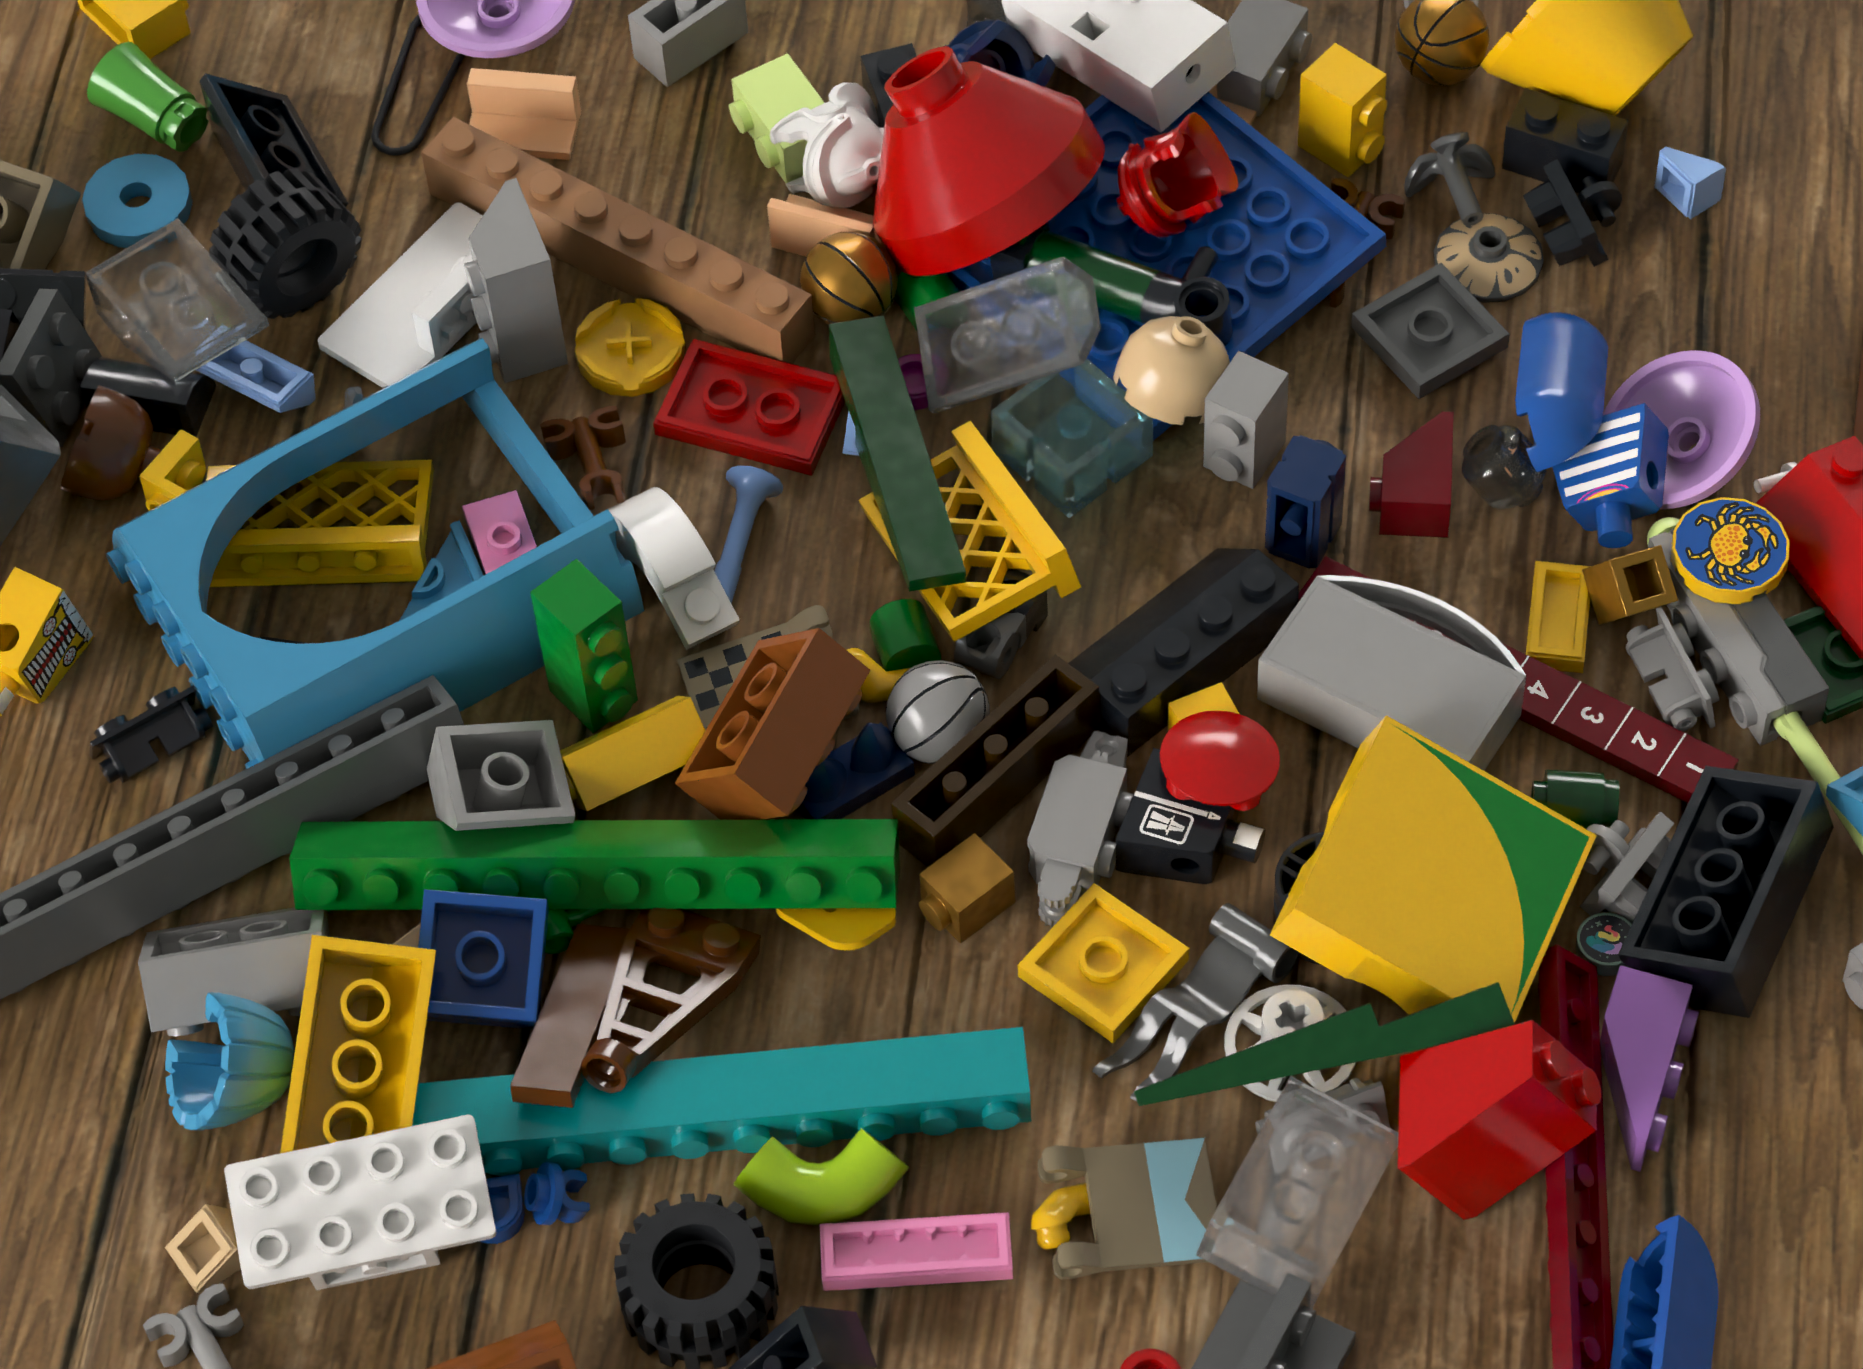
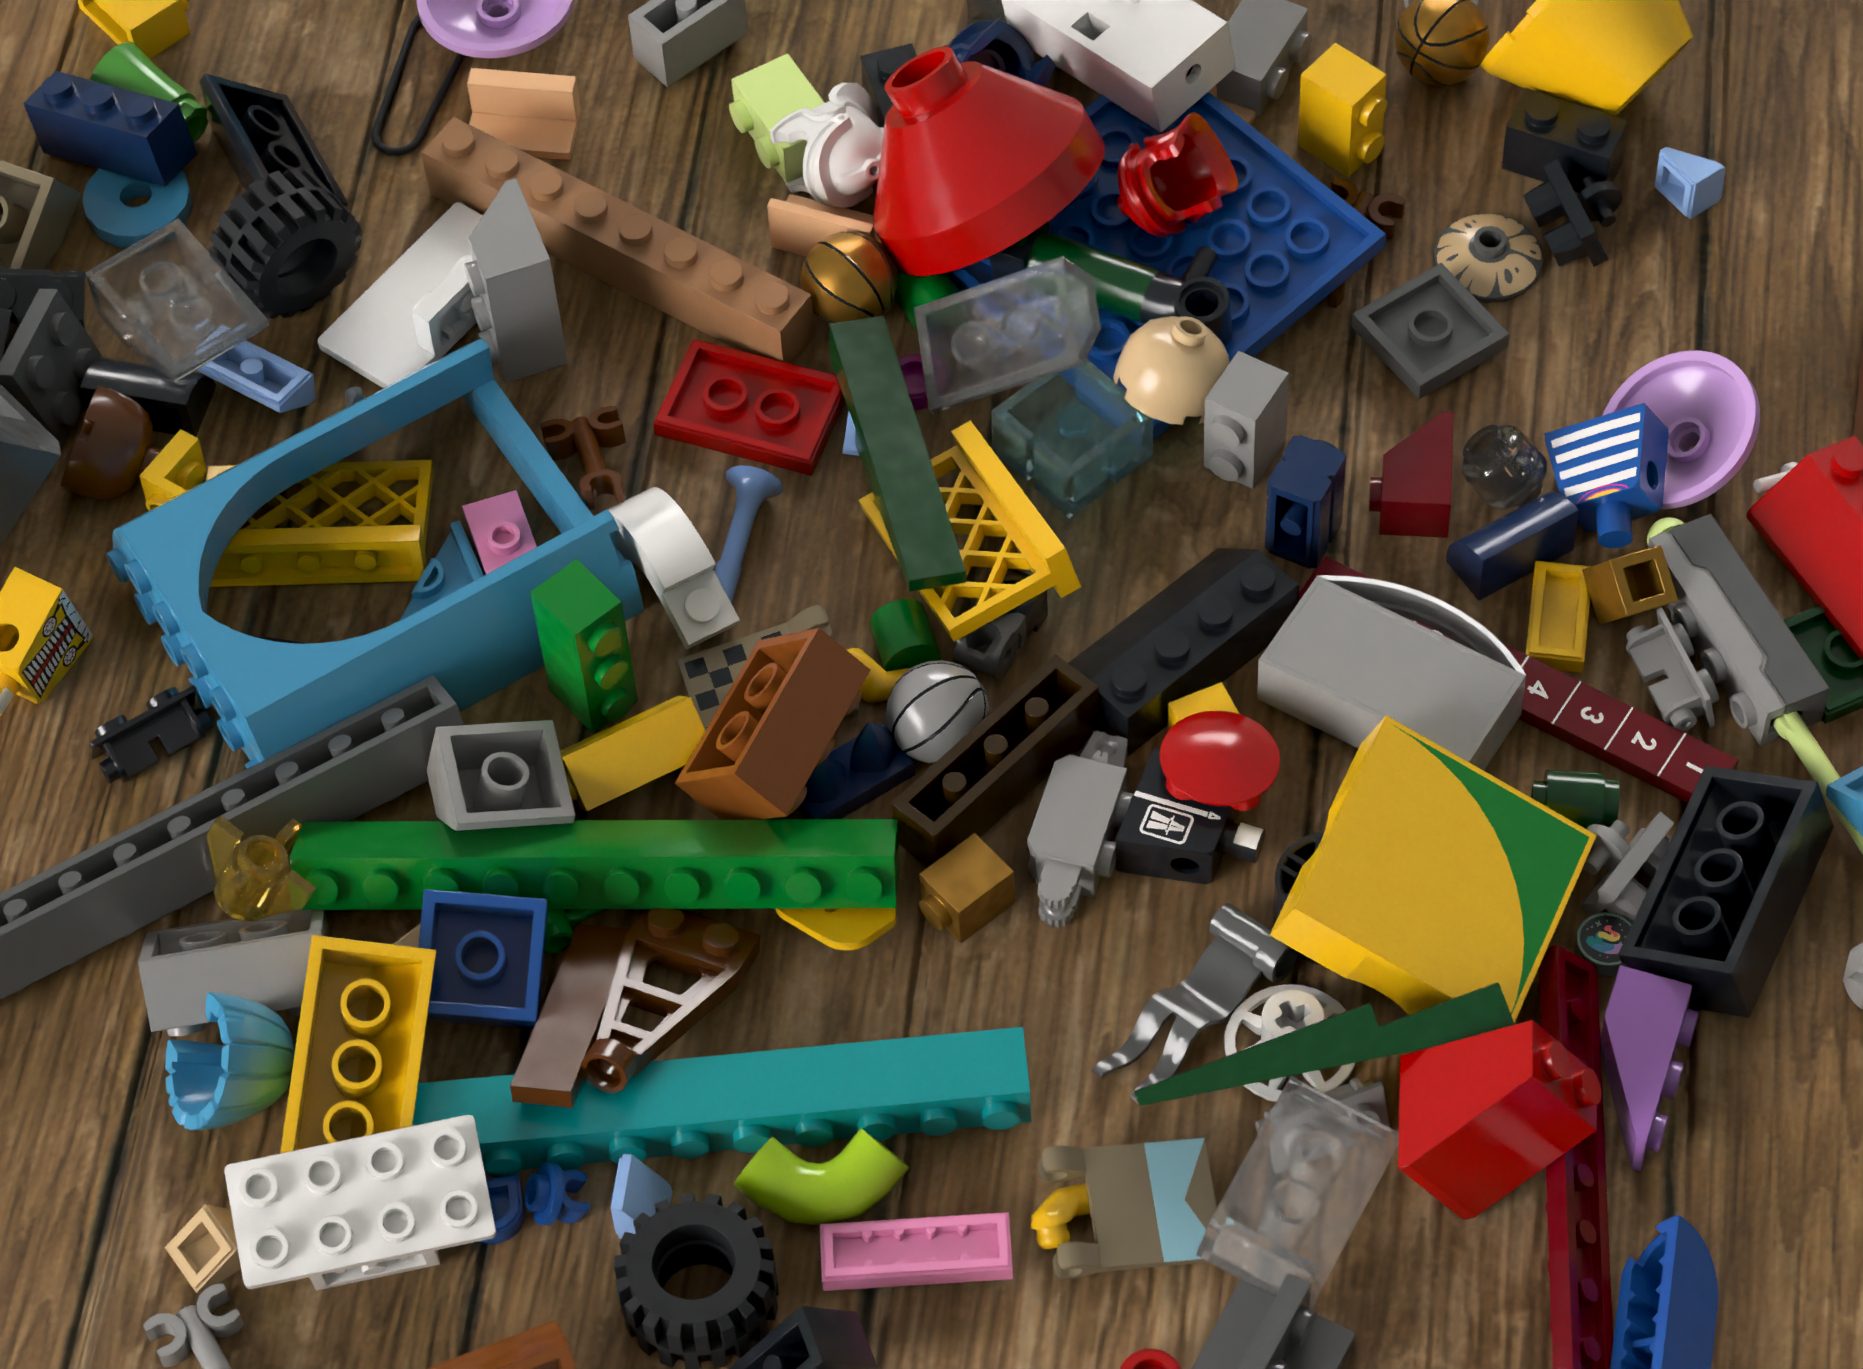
(110, 128): none -> dark blue brick
(255, 873): none -> clear yellow brick
(629, 347): yellow tile -> none
(635, 1192): none -> light blue slope
(1103, 962): yellow plate -> none
(1456, 163): dark grey plant -> none
(1513, 543): none -> dark blue brick
(1561, 385): blue brick -> none
(1729, 550): tile -> none

